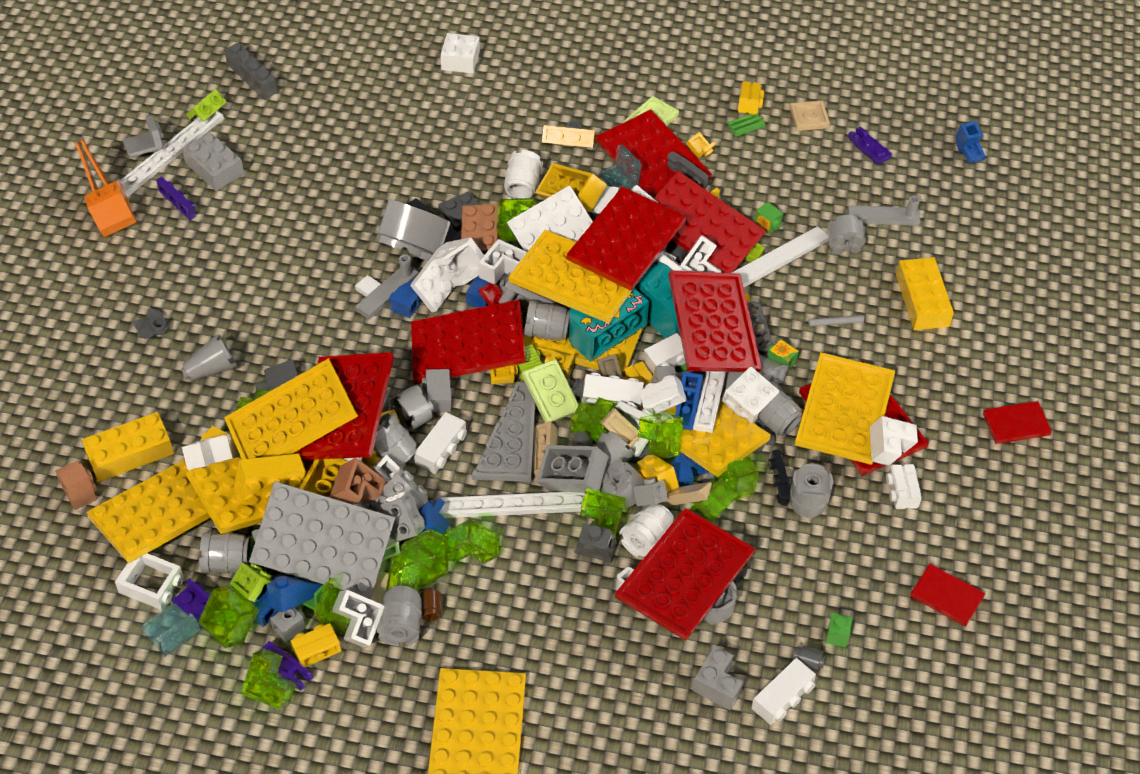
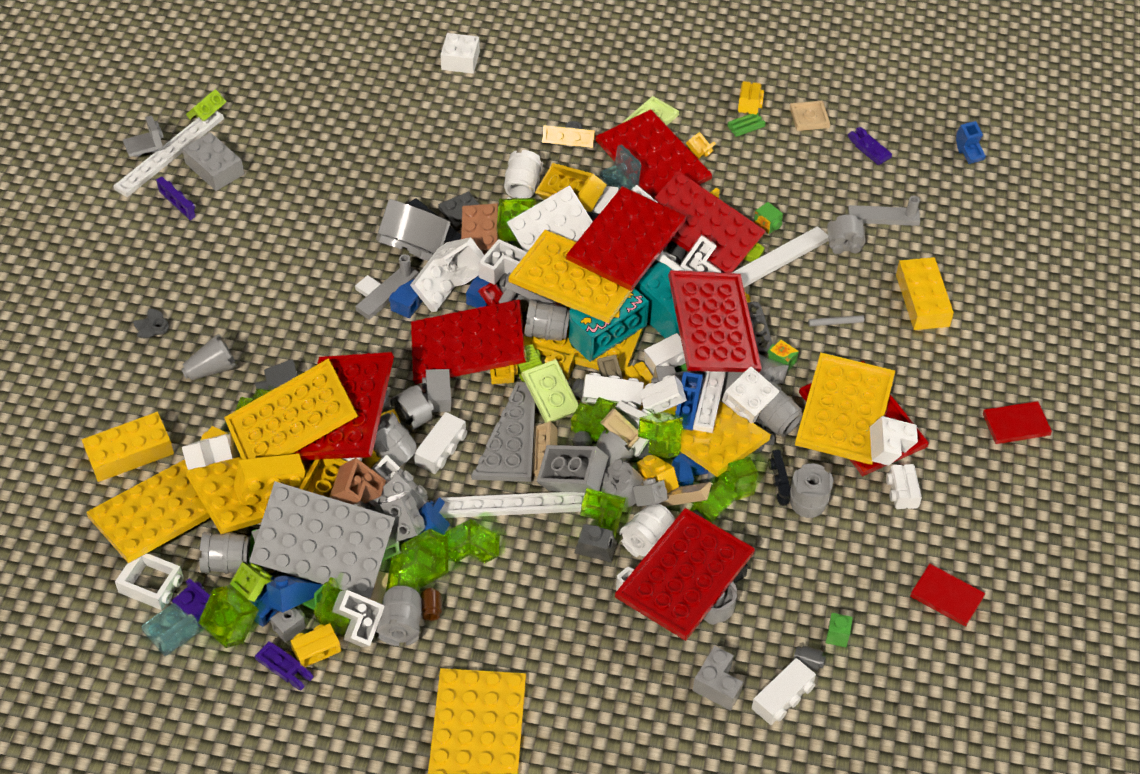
(77, 484): nougat brick -> none
(107, 204): orange slope -> none
(251, 71): dark grey brick -> none
(264, 684): clear neon green brick -> none
(680, 164): dark grey hinge -> none

